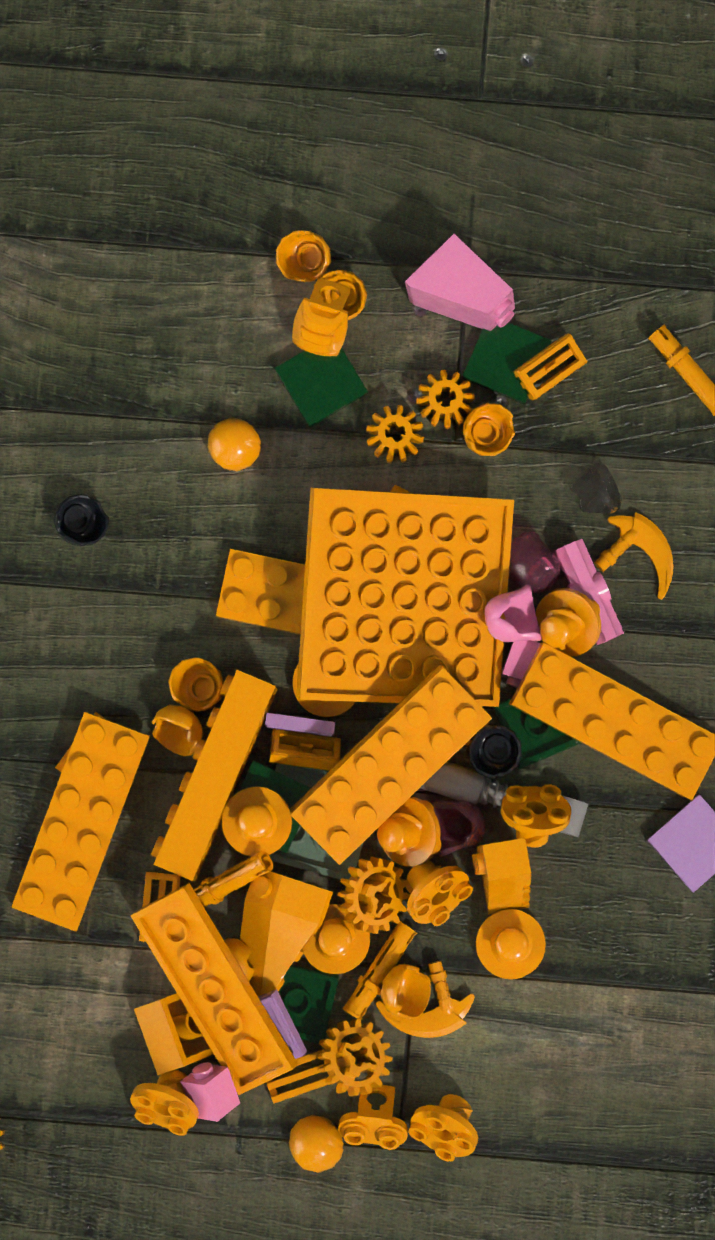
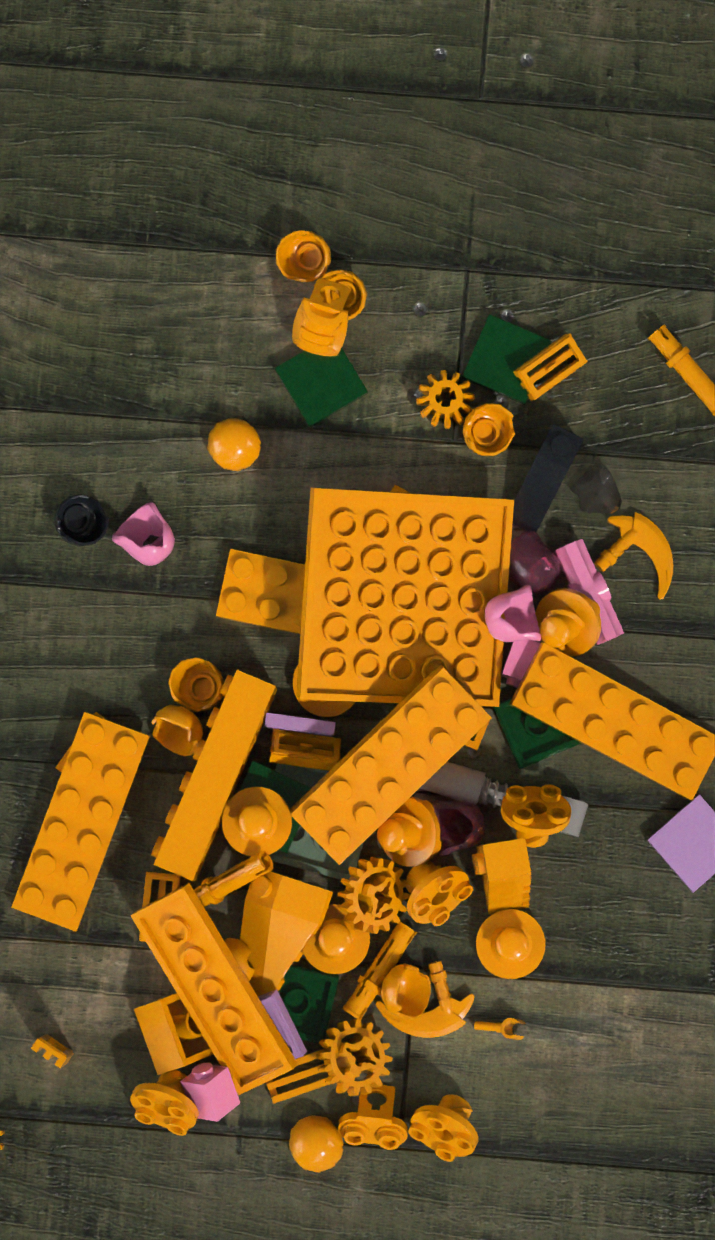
(53, 1049): none -> light orange tile
(138, 528): none -> bright pink hair
(401, 424): light orange gear -> none
(461, 287): bright pink slope -> none
(495, 751): black hair -> none
(500, 1027): none -> light orange hand
(545, 478): none -> black slope

